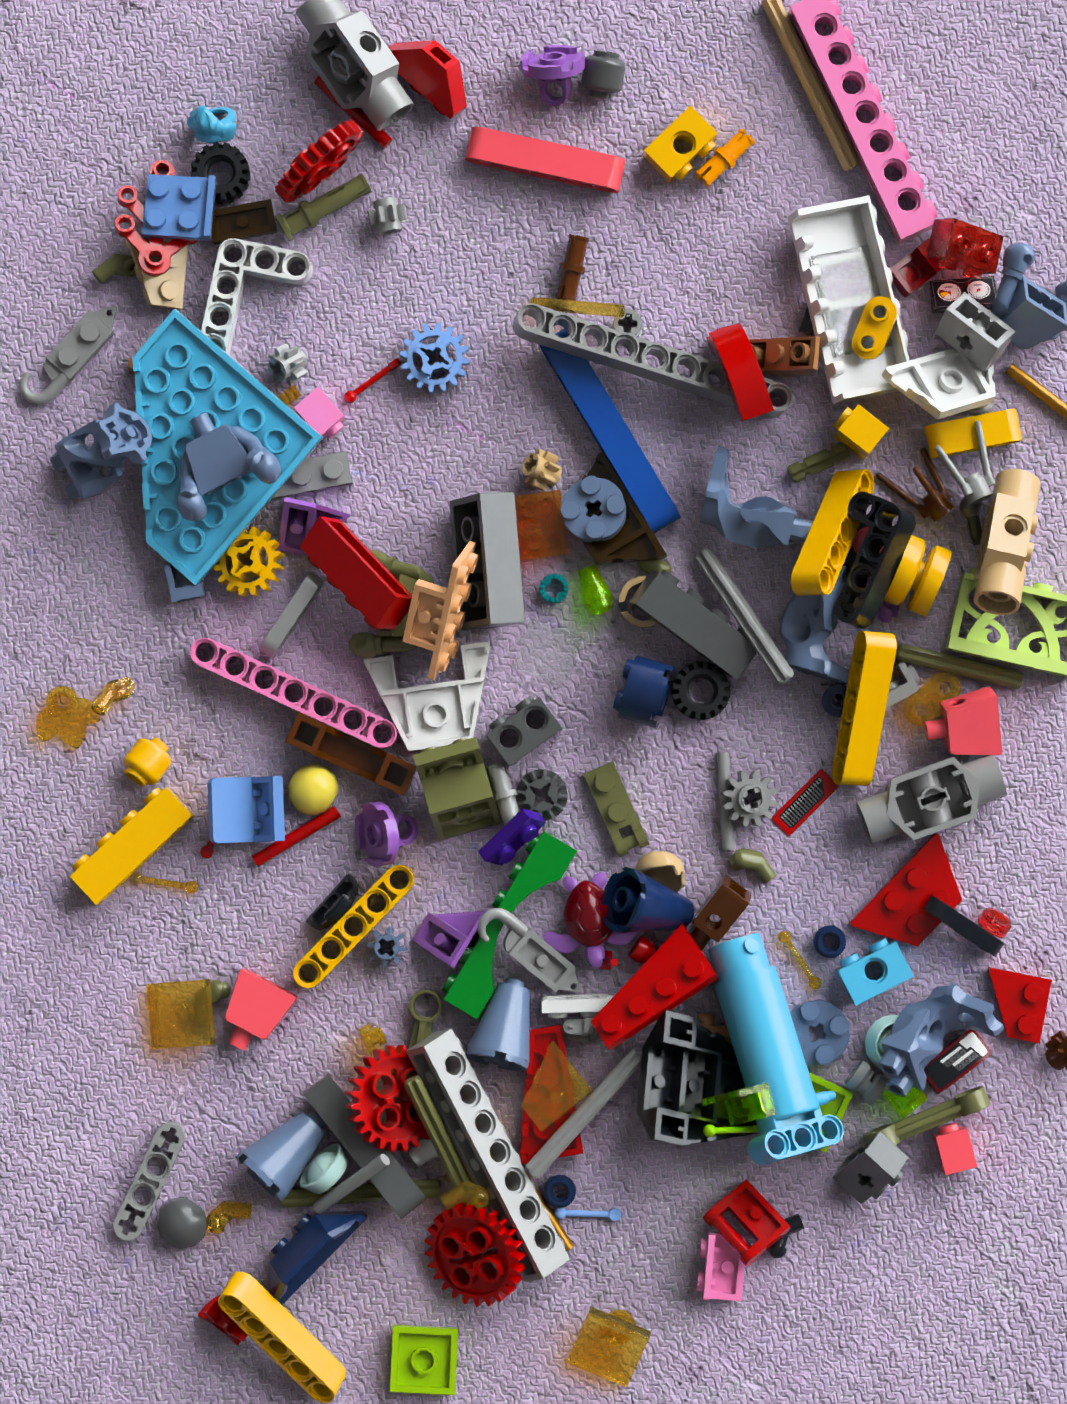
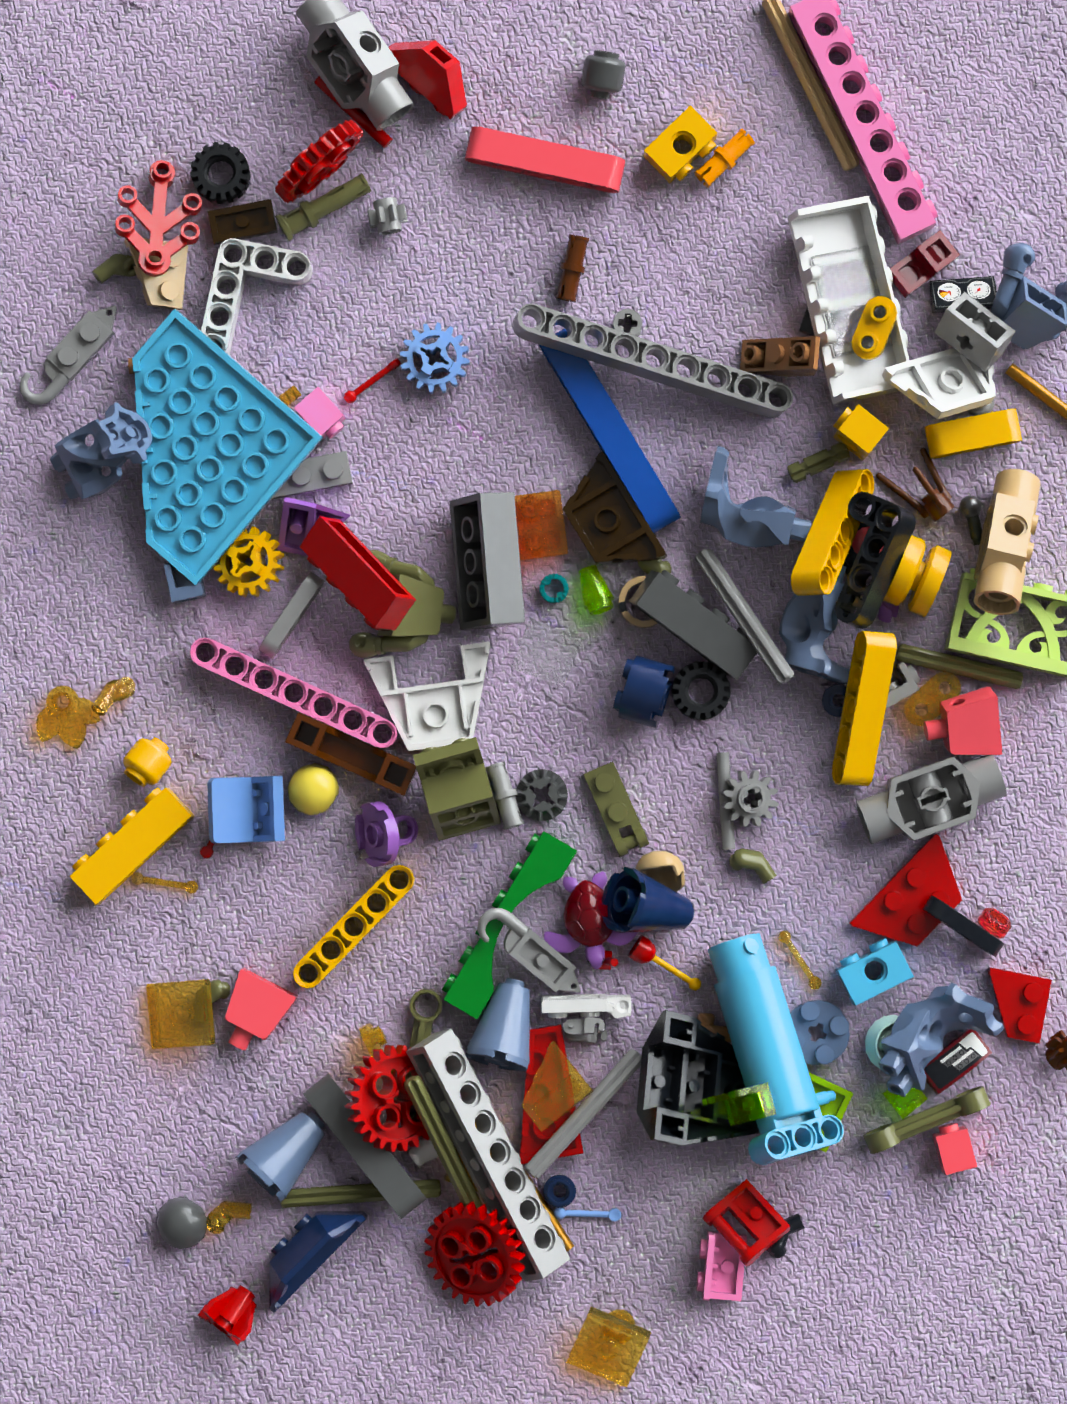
(149, 1180): light grey beam -> none
(179, 207): medium blue piece -> none
(209, 128): medium azure piece -> none
(218, 460): sand blue torso -> none
(282, 1337): yellow beam -> none
(287, 364): light grey gear -> none
(296, 836): red bar -> none
(324, 1169): light aqua hat -> none
(335, 904): black tile -> none
(351, 1183): light grey bar -> none
(396, 948): sand blue gear -> none
(424, 1359): lime plate -> none
(437, 612): light nougat bracket -> none
(447, 934): medium lavender slope -> none
(466, 1192): clear yellow arm -> none
(512, 837): dark purple plate -> none
(528, 737): dark grey brick -> none
(541, 469): tan gear -> none
(553, 66): medium lavender tile -> none
(581, 307): clear yellow bar -> none
(595, 527): sand blue plate -> none
(659, 985): red wing -> none
(709, 1130): lime hinge -> none
(728, 903): reddish brown torso -> none
(741, 371): red arch -> none
(805, 802): sticker -> none
(840, 941): dark blue plate -> none
(866, 1082): light grey wheel -> none
(871, 1168): dark grey brick -> none
(964, 247): clear red brick -> none
(973, 486): light grey plant -> none

